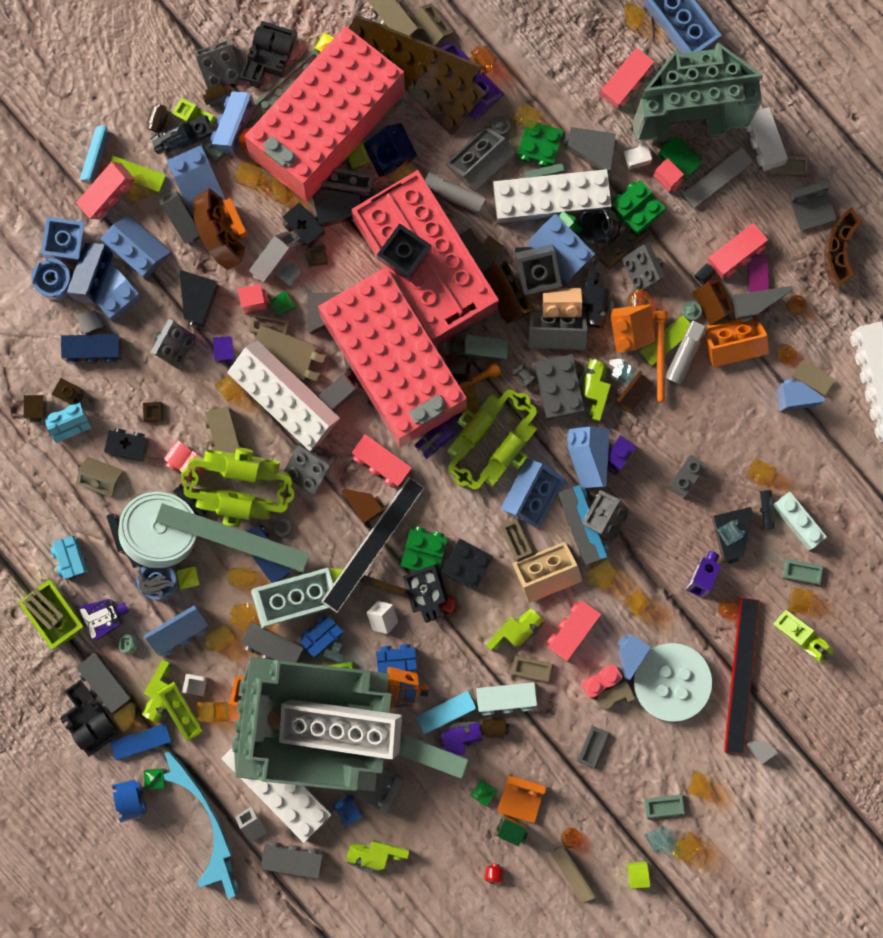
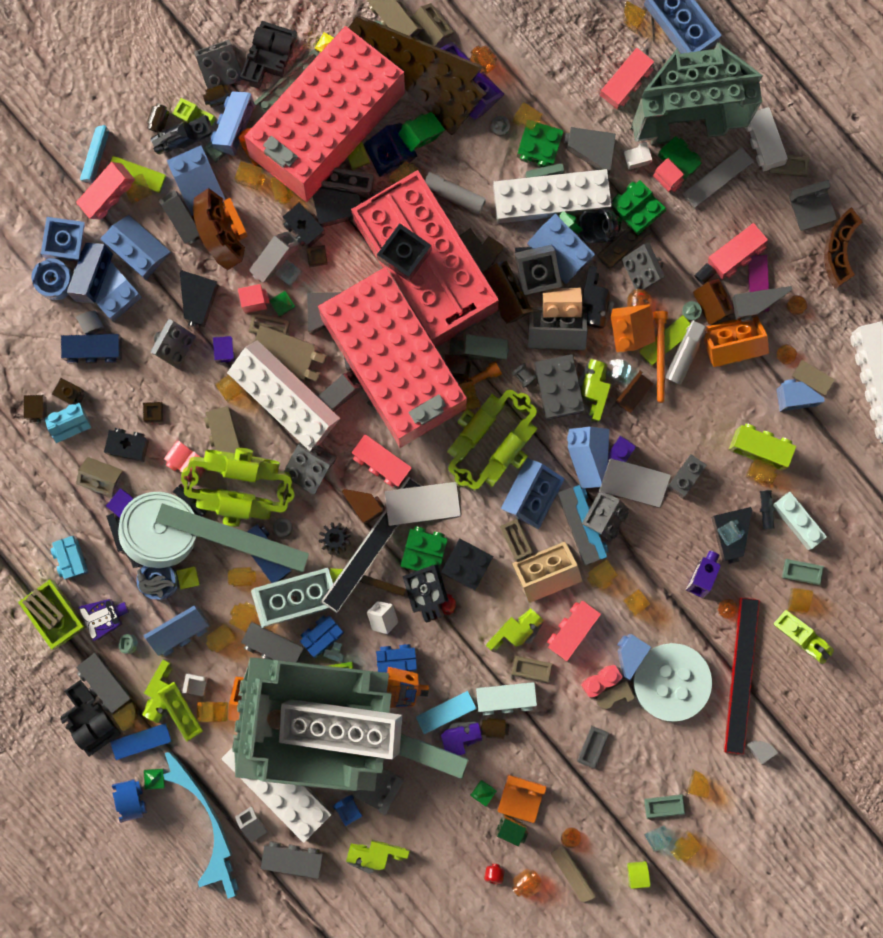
(119, 502): none -> dark purple panel
(334, 545): none -> black gear
(421, 131): none -> green brick
(422, 503): none -> white sticker
(439, 436): dark purple plate -> none
(480, 158): dark grey slope -> none
(526, 883): none -> clear orange head
(634, 482): none -> white sticker
(763, 446): none -> lime brick

